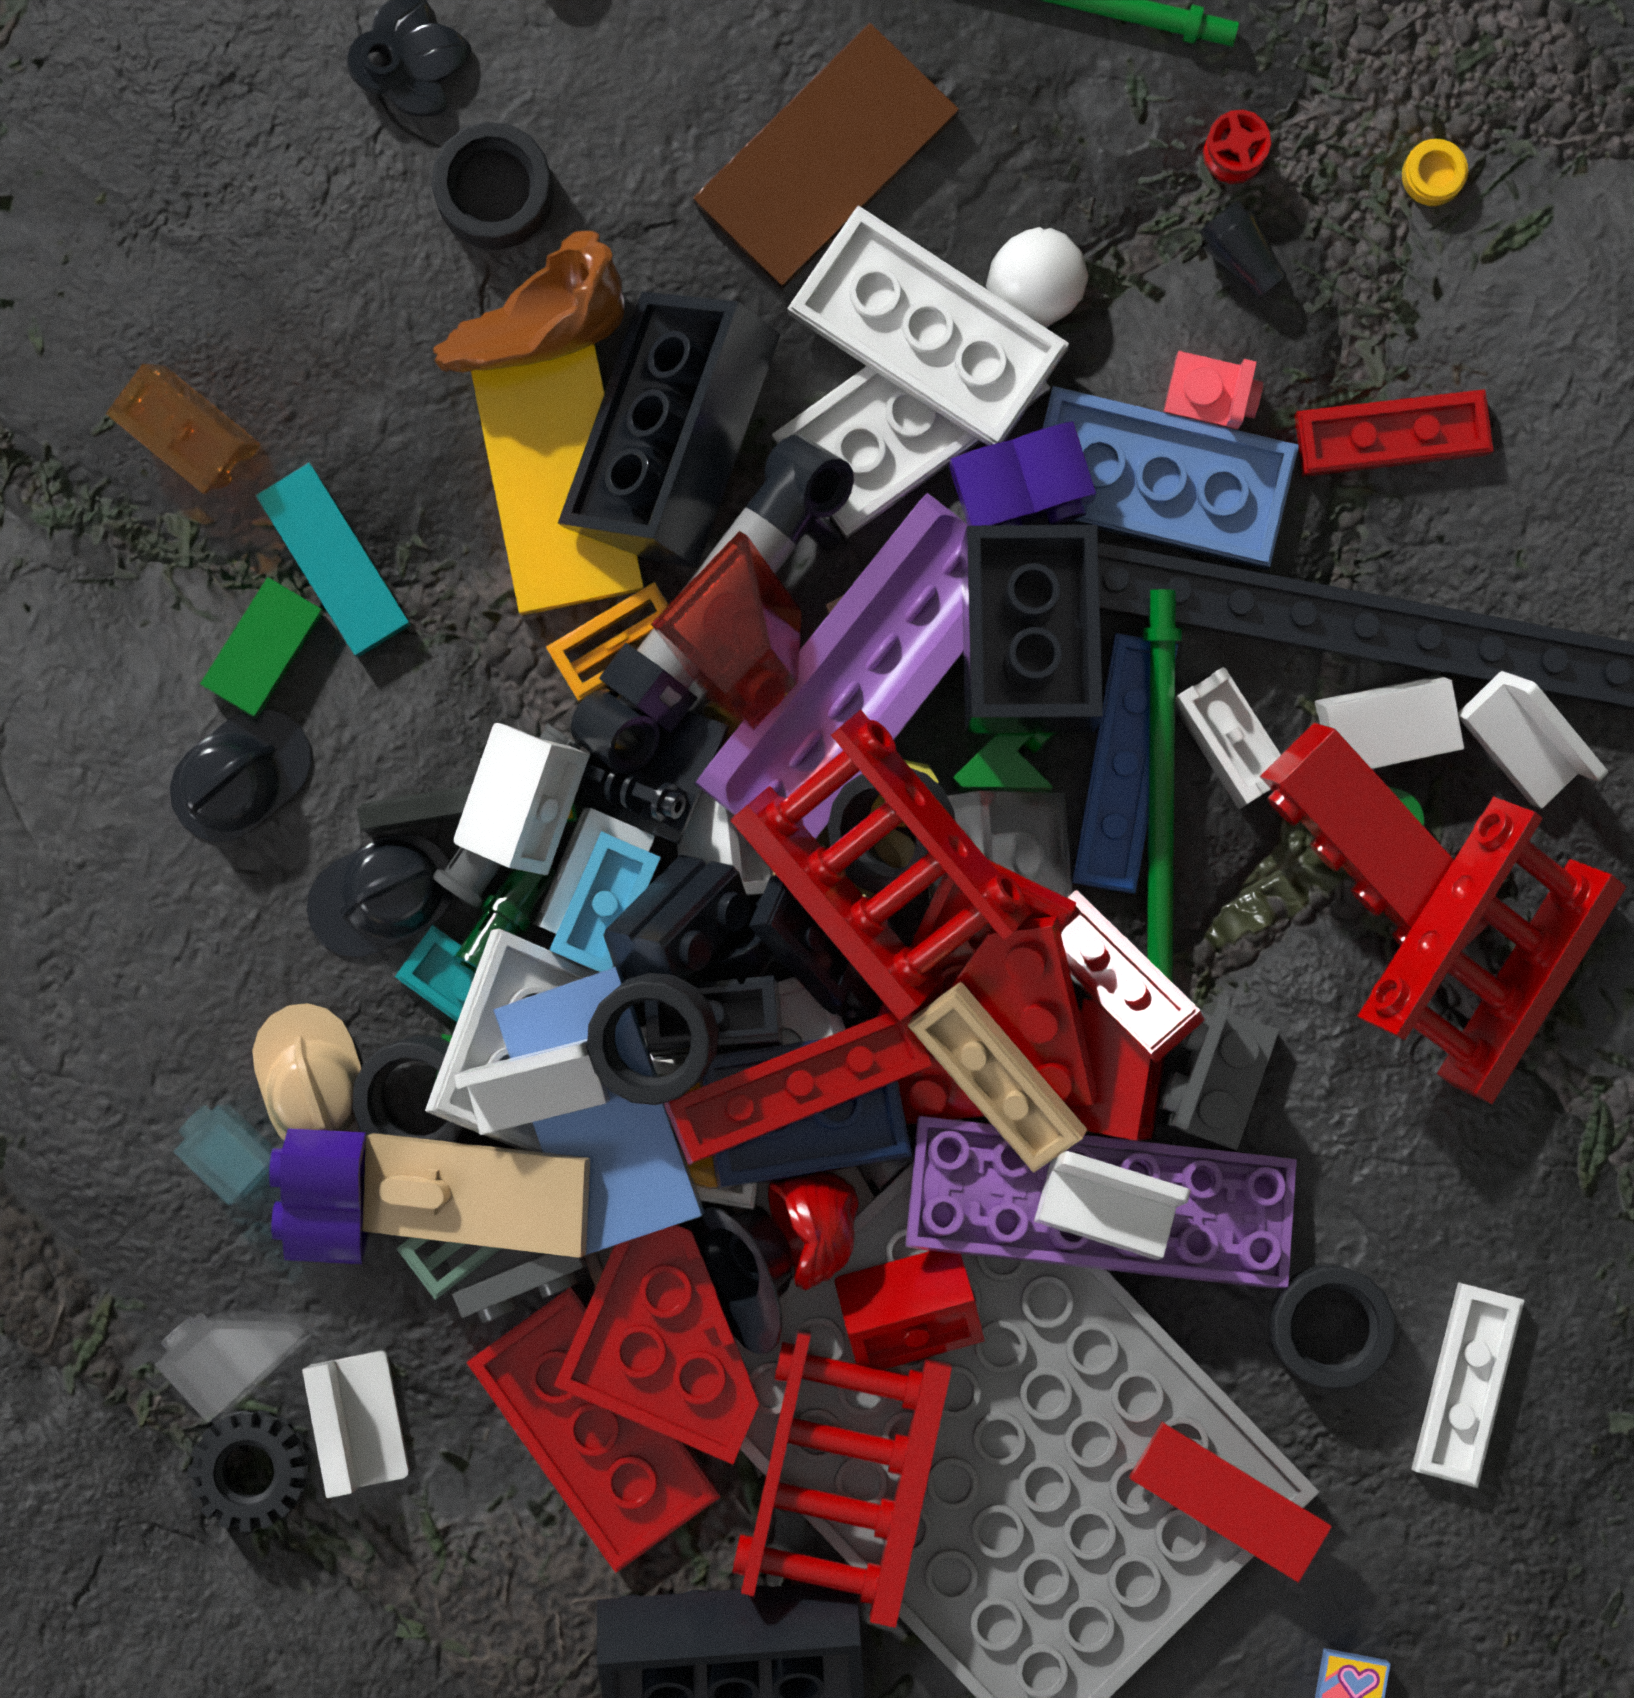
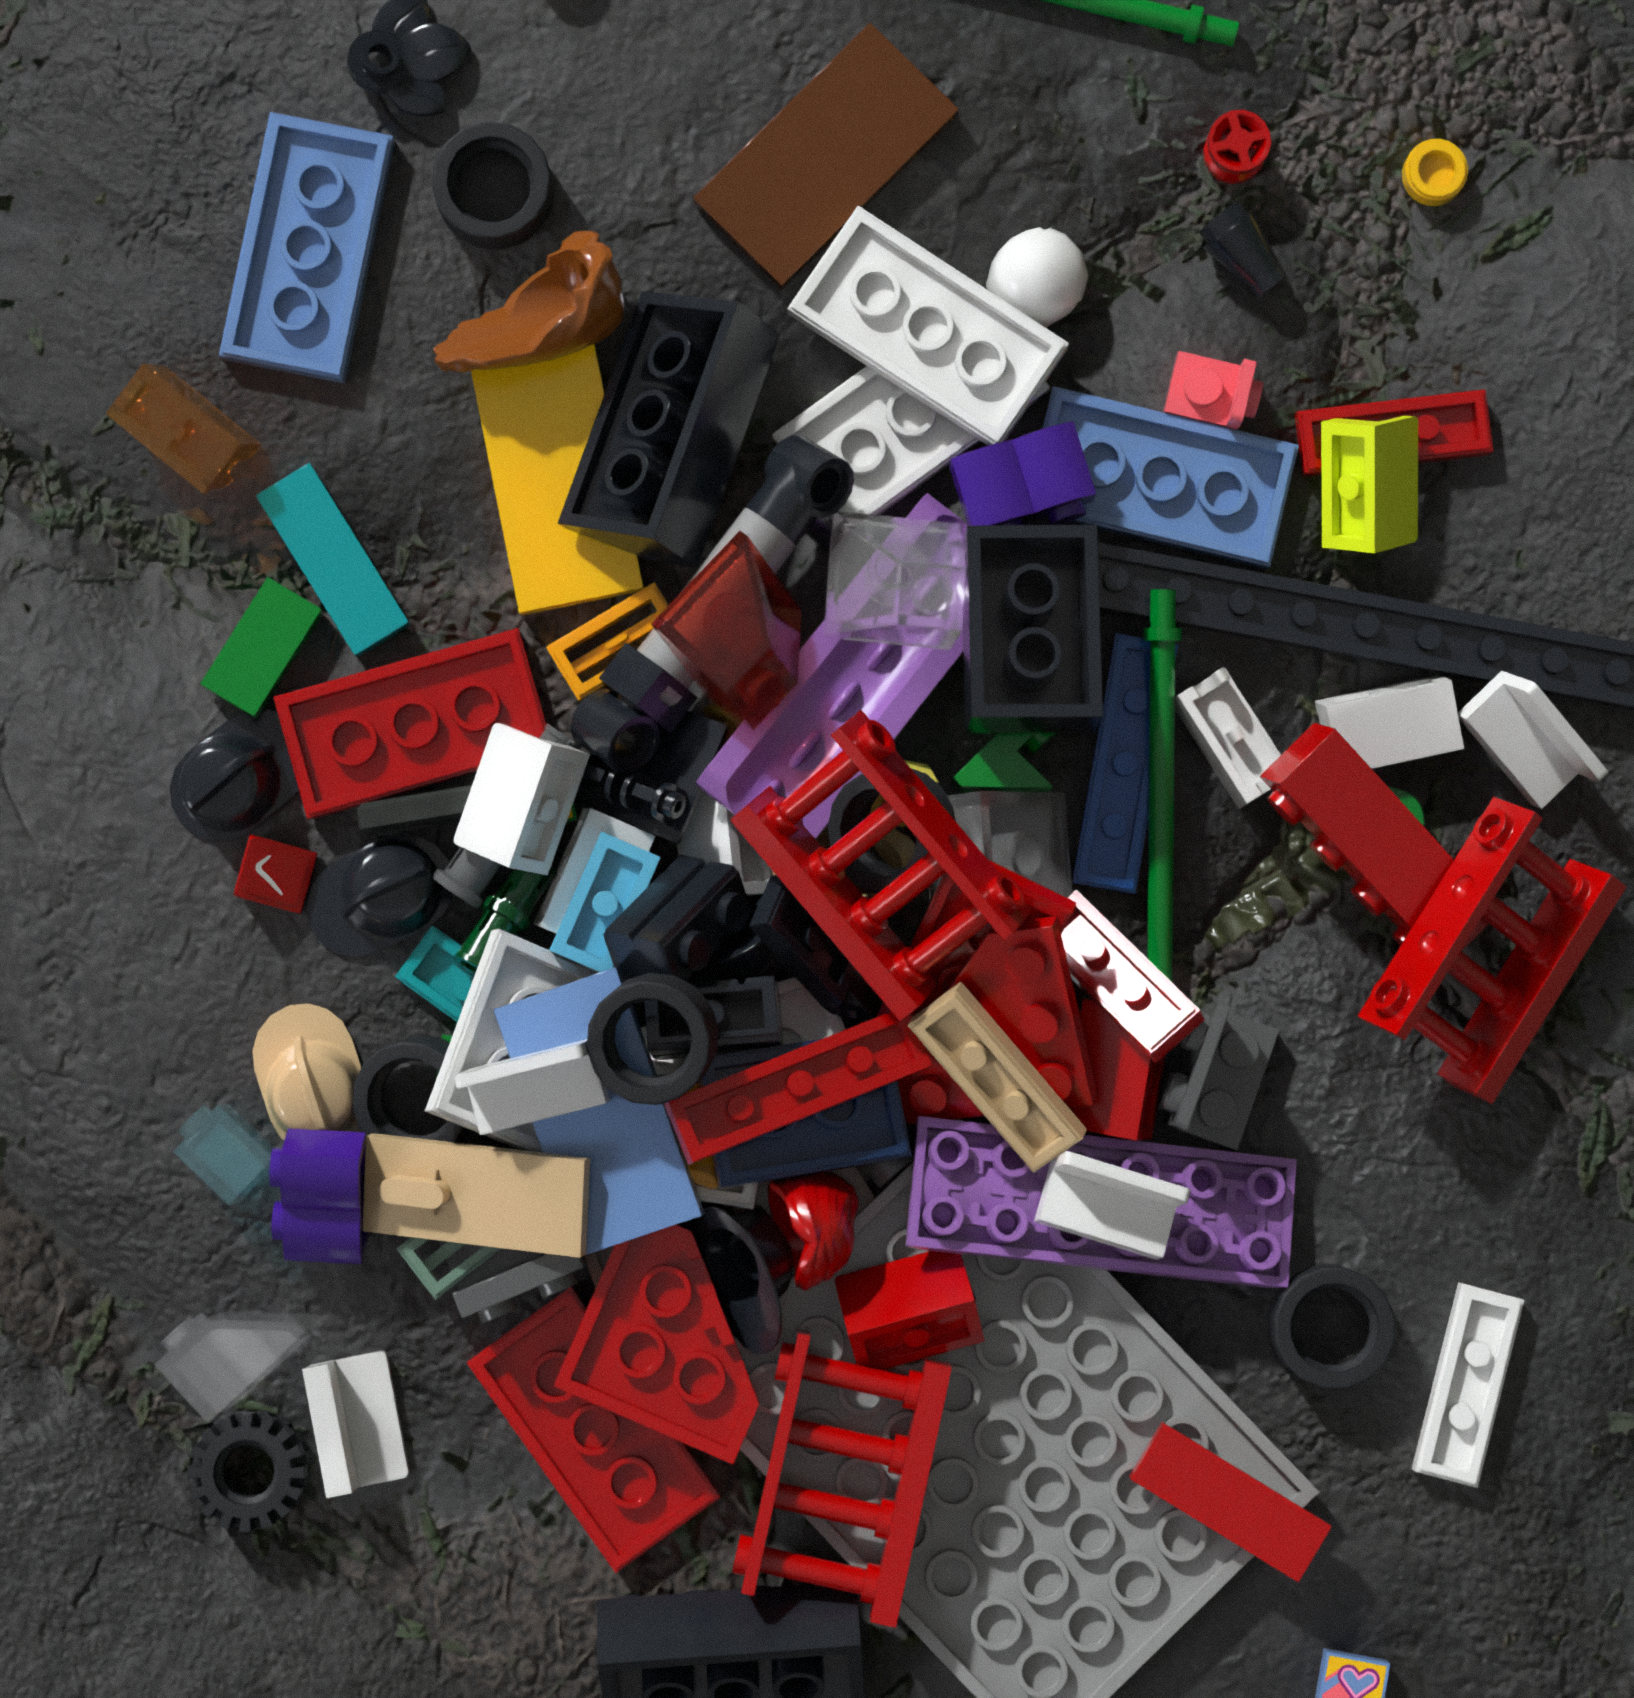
(275, 874): none -> red slope
(307, 247): none -> medium blue tile
(406, 722): none -> red tile
(895, 581): none -> clear slope
(1369, 483): none -> neon yellow panel

